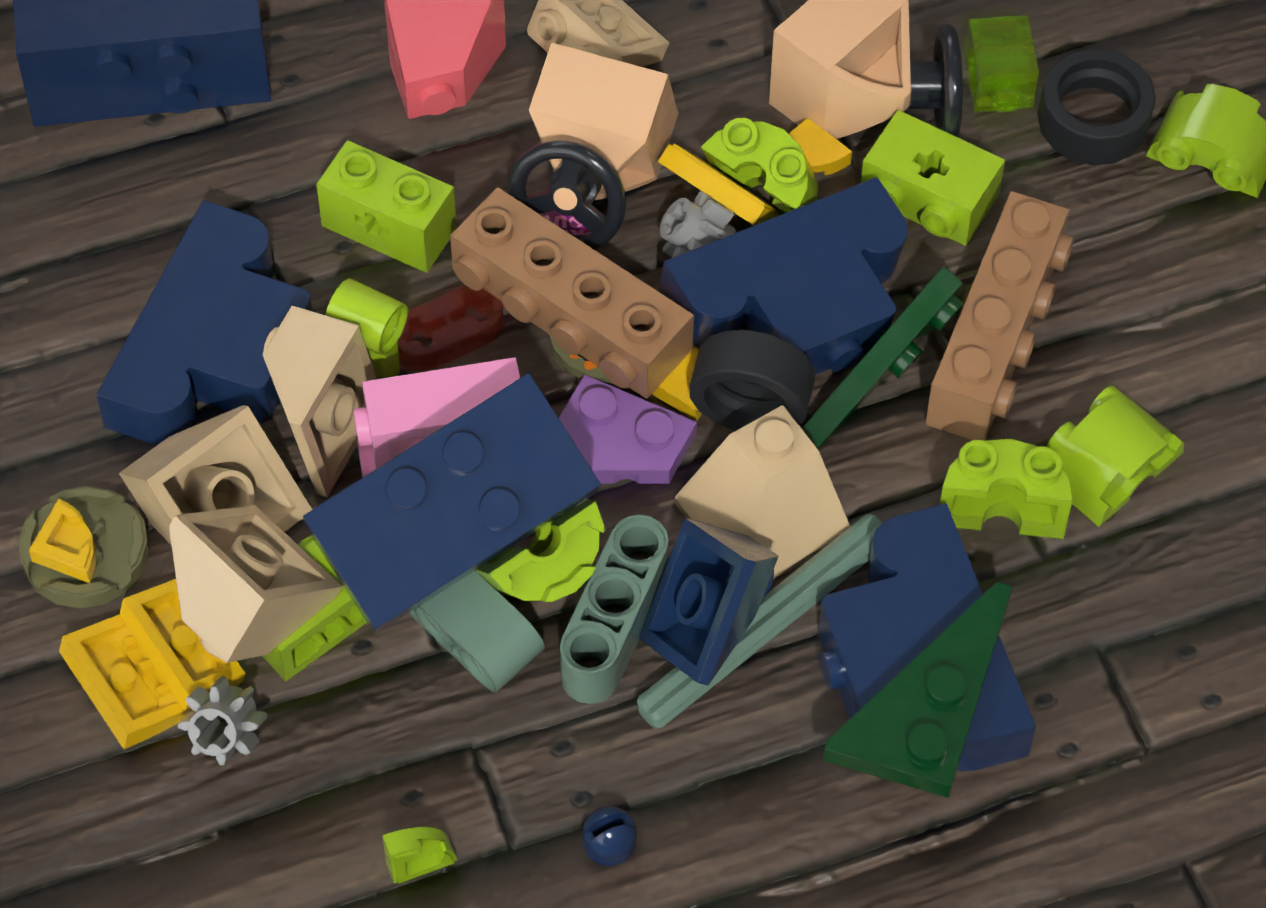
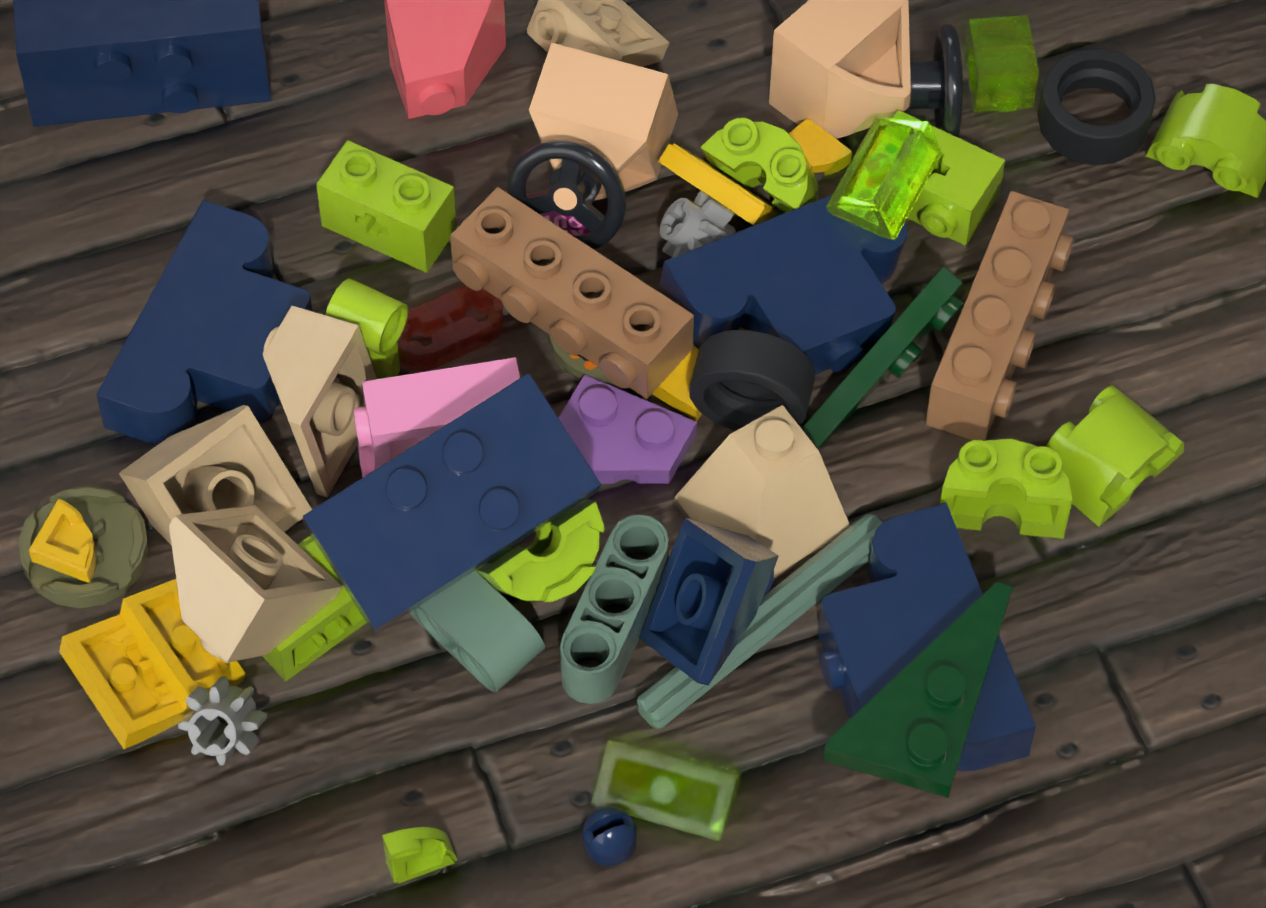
(666, 788): none -> clear neon green slope
(886, 176): none -> clear neon green slope

